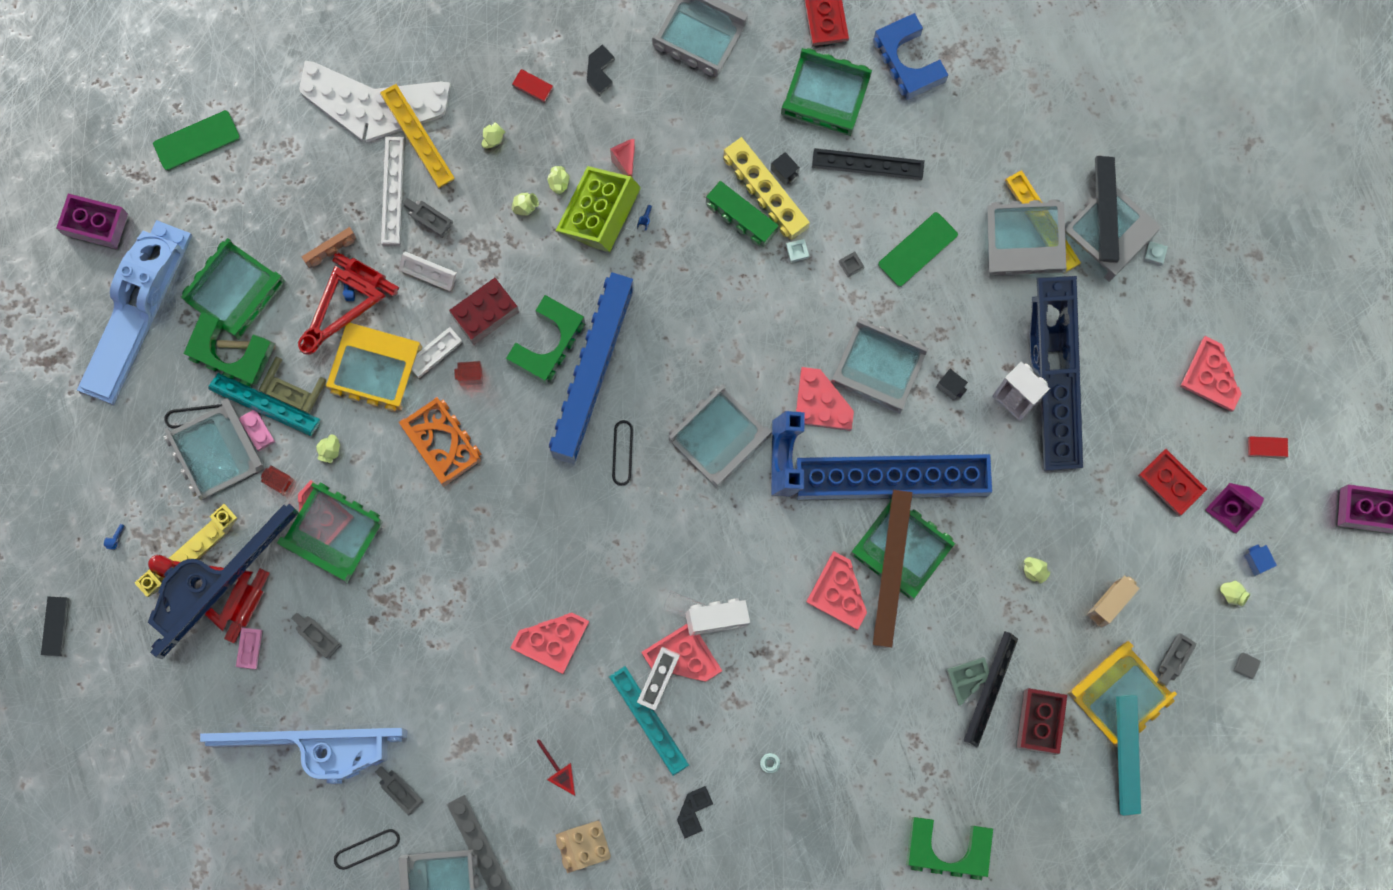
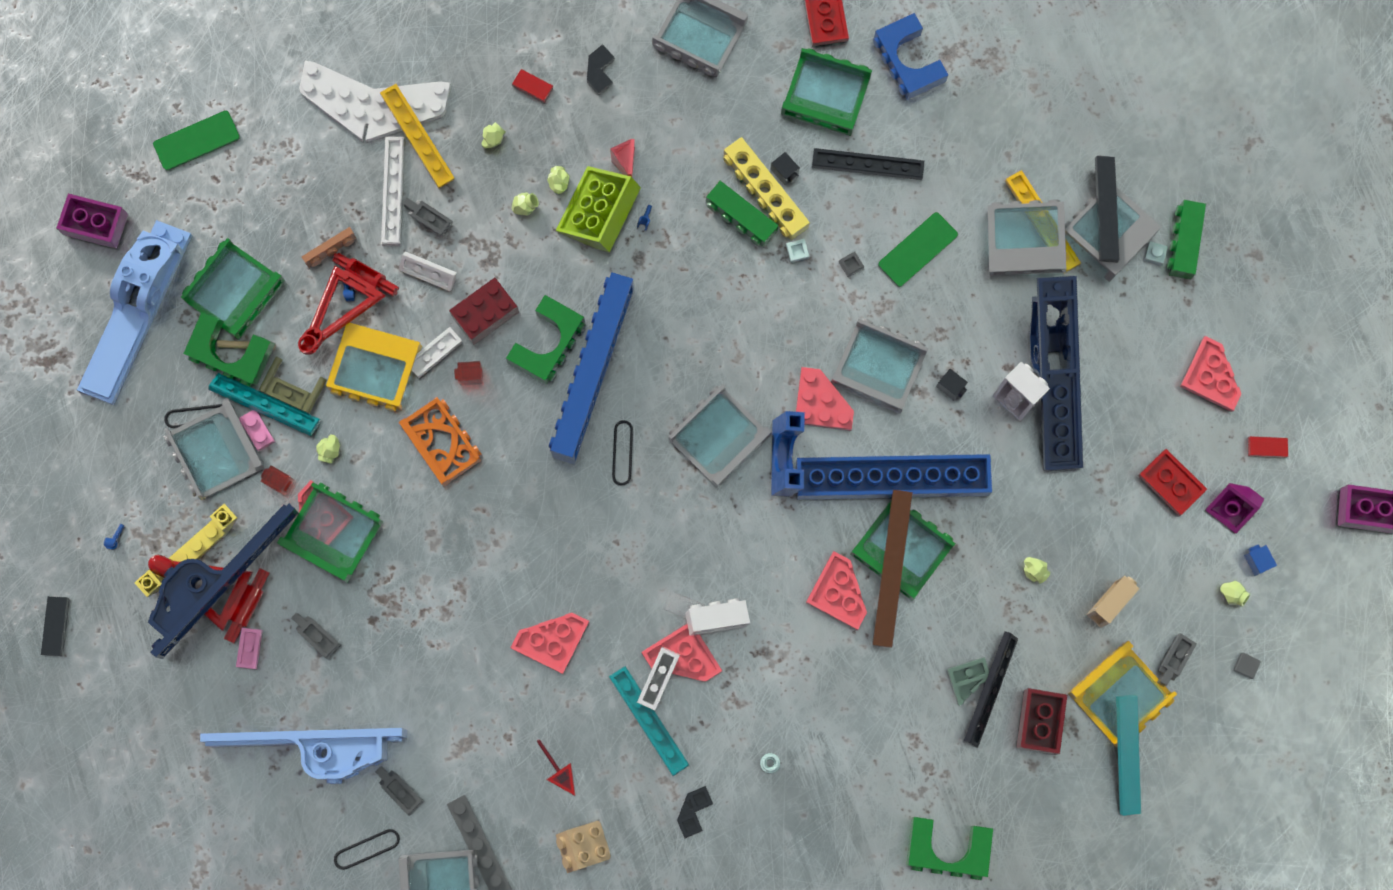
(1187, 239): none -> green brick

